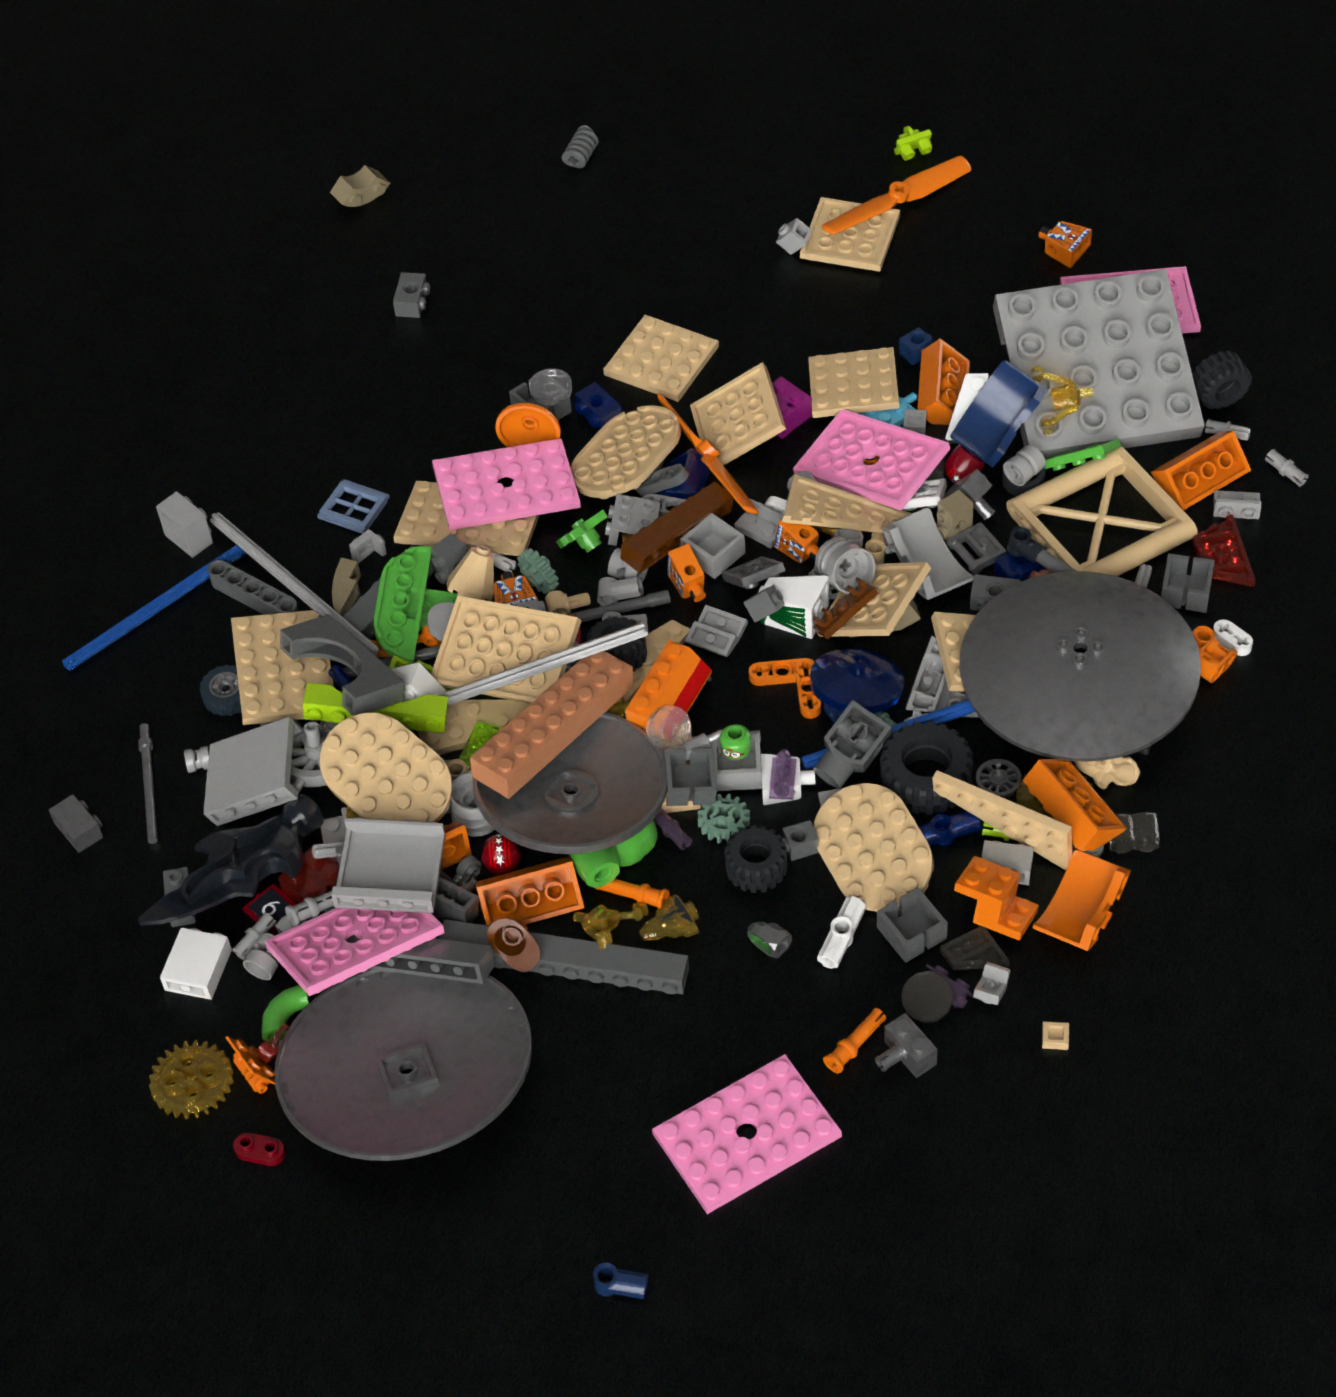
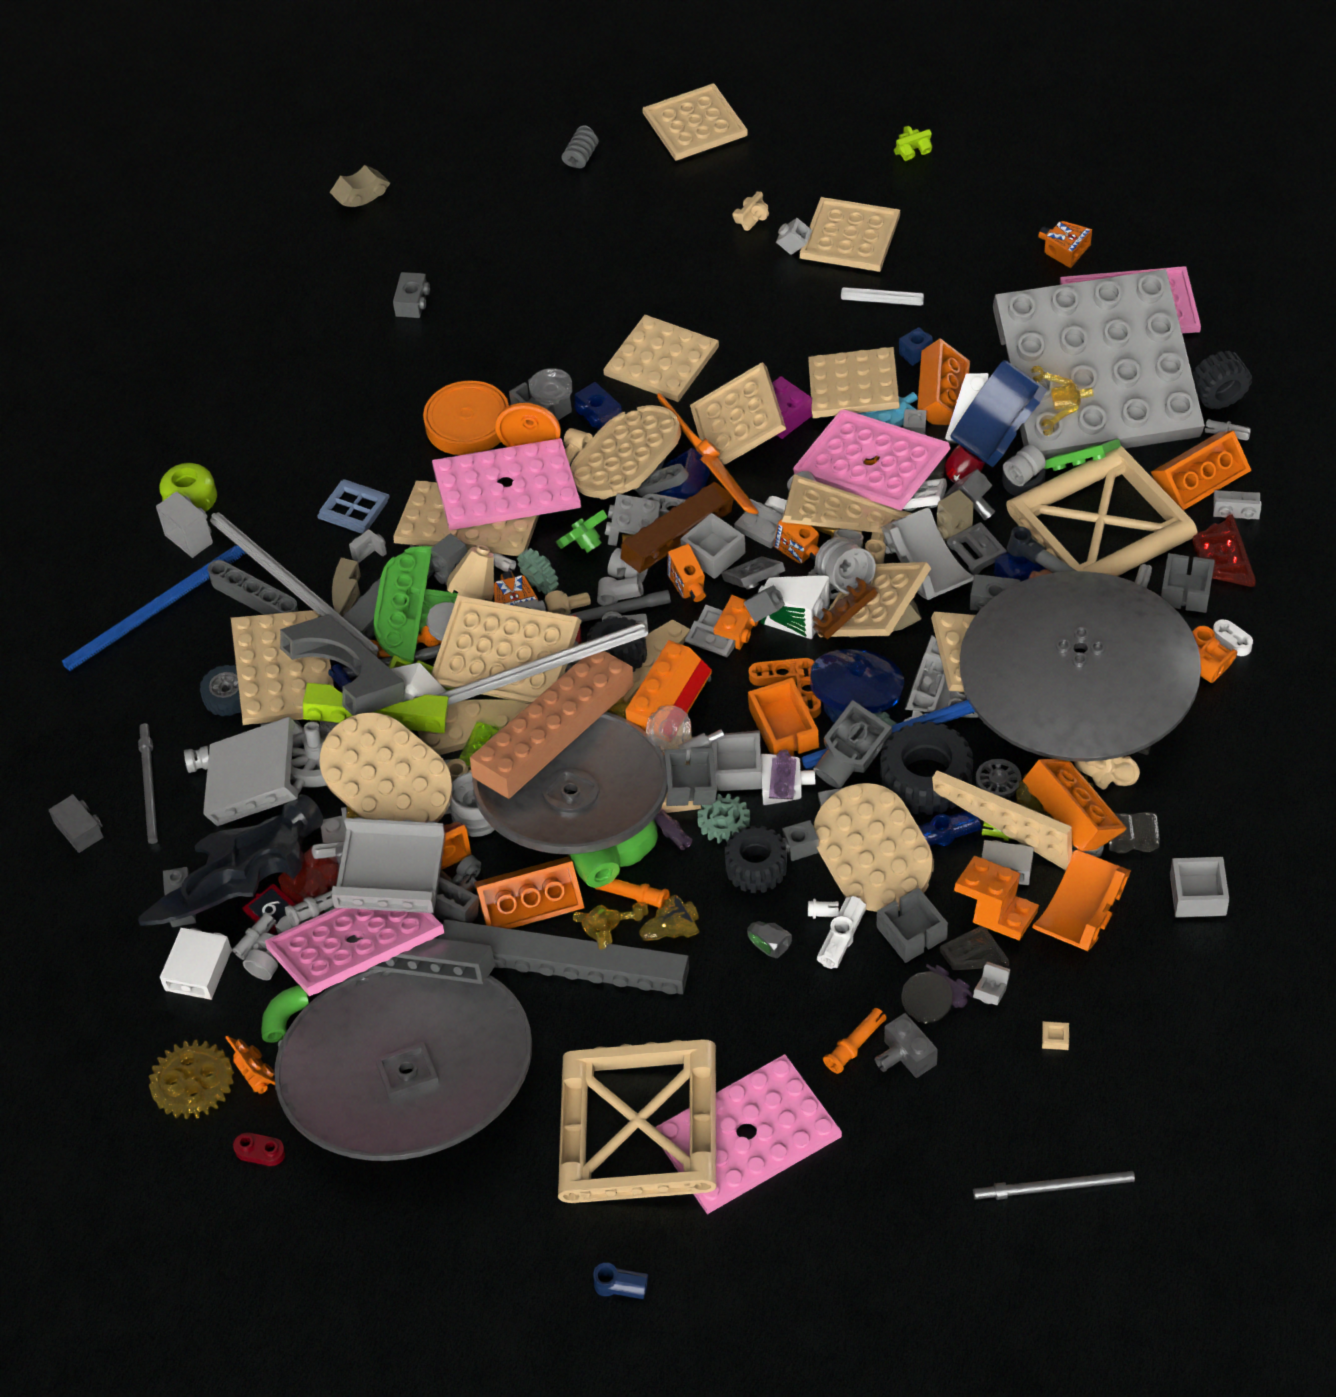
(190, 481): none -> lime piece
(269, 1049): clear red plate -> none
(464, 417): none -> orange brick
(500, 855): dark red helmet -> none
(514, 943): reddish brown piece -> none
(575, 442): none -> tan axle
(578, 1073): none -> tan piece
(694, 121): none -> tan plate
(735, 622): none -> orange bracket
(735, 742): bright green head -> none
(753, 210): none -> tan hips
(783, 718): none -> orange piece
(822, 909): none -> white pin
(882, 296): none -> axle
(910, 189): orange piece -> none
(1002, 1191): none -> flat silver bar
(1199, 887): none -> light grey piece
(1286, 467): light grey pin -> none

